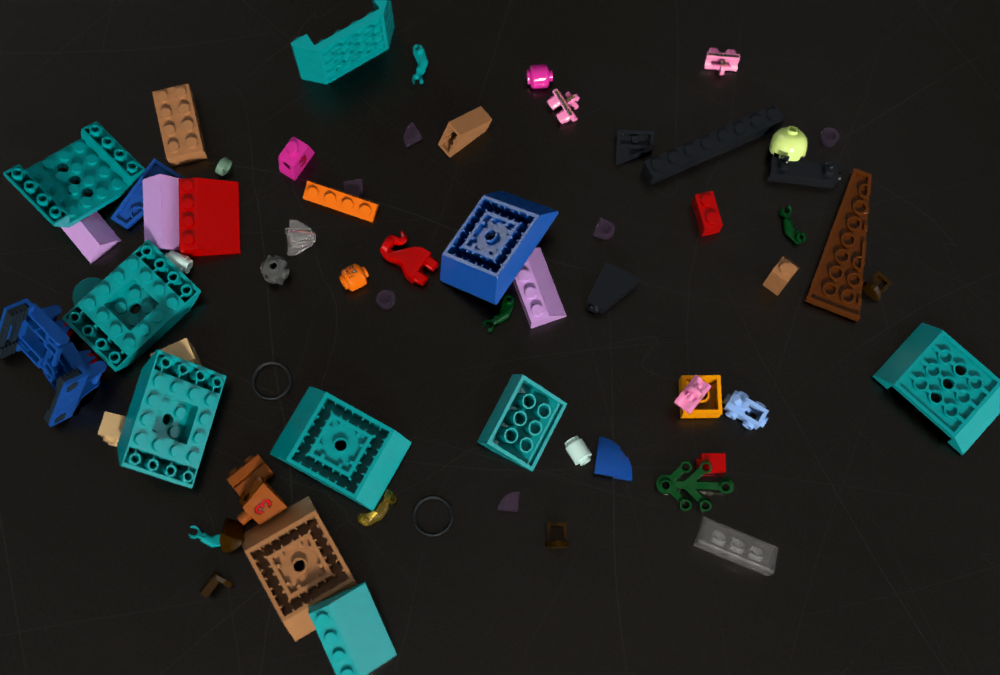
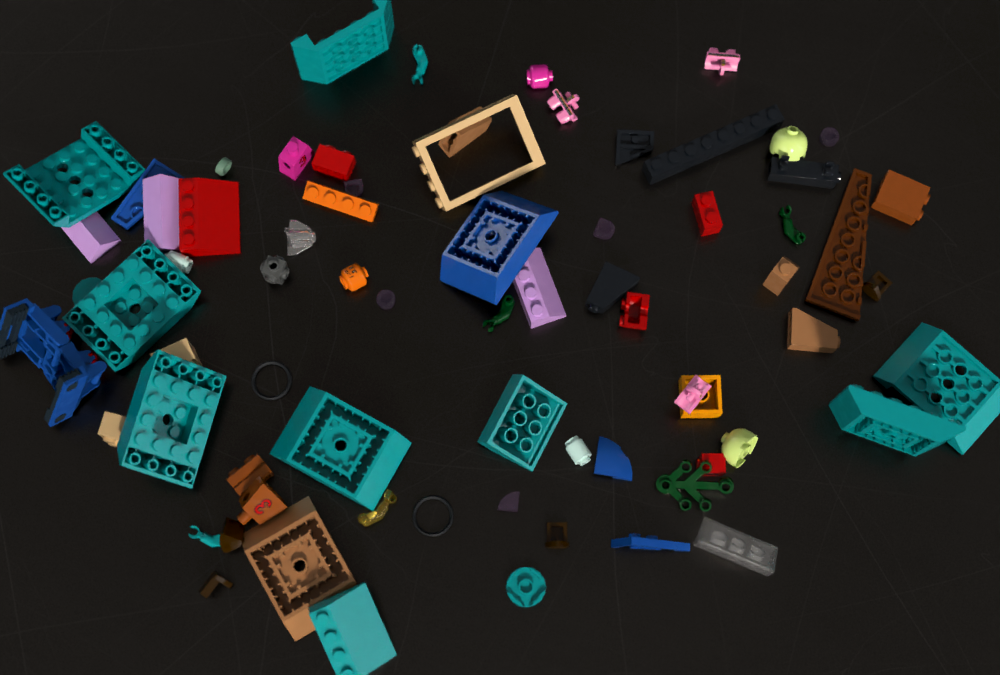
(179, 125): medium nougat brick -> none
(333, 162): none -> red brick
(410, 259): red hips -> none
(411, 135): clear purple tile -> none
(427, 167): none -> tan window
(525, 587): none -> teal tile
(635, 311): none -> red cylinder
(649, 543): none -> blue wing
(738, 445): none -> yellowish green cylinder
(740, 406): light blue brick -> none
(810, 334): none -> medium nougat slope
(891, 422): none -> teal slope
(901, 197): none -> dark orange brick

